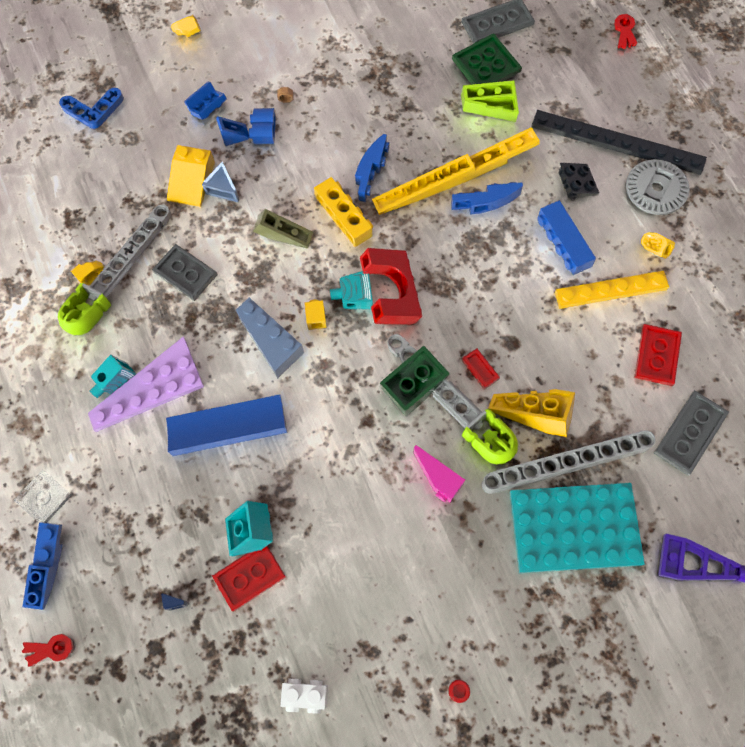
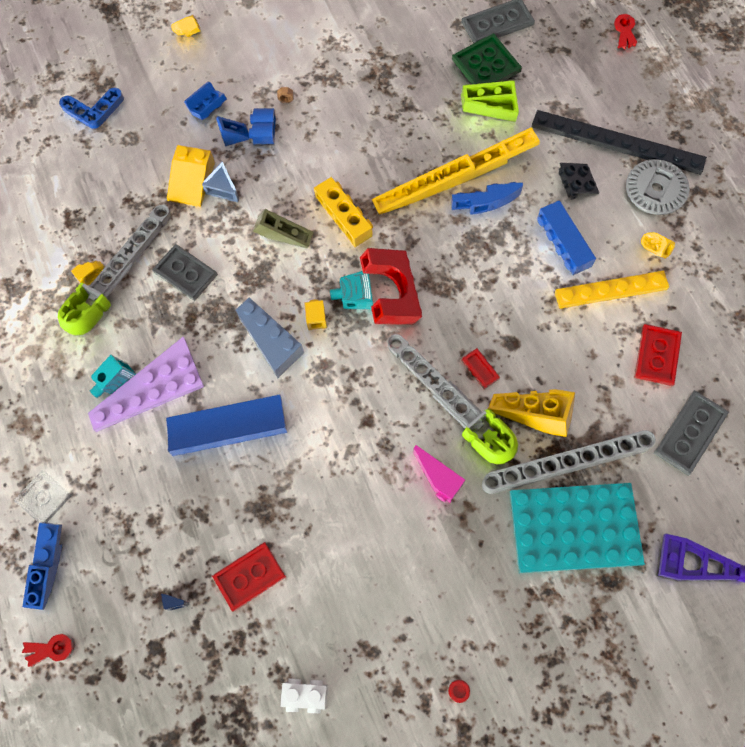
(248, 528): teal slope -> none
(371, 164): blue slope -> none
(414, 380): dark green slope -> none

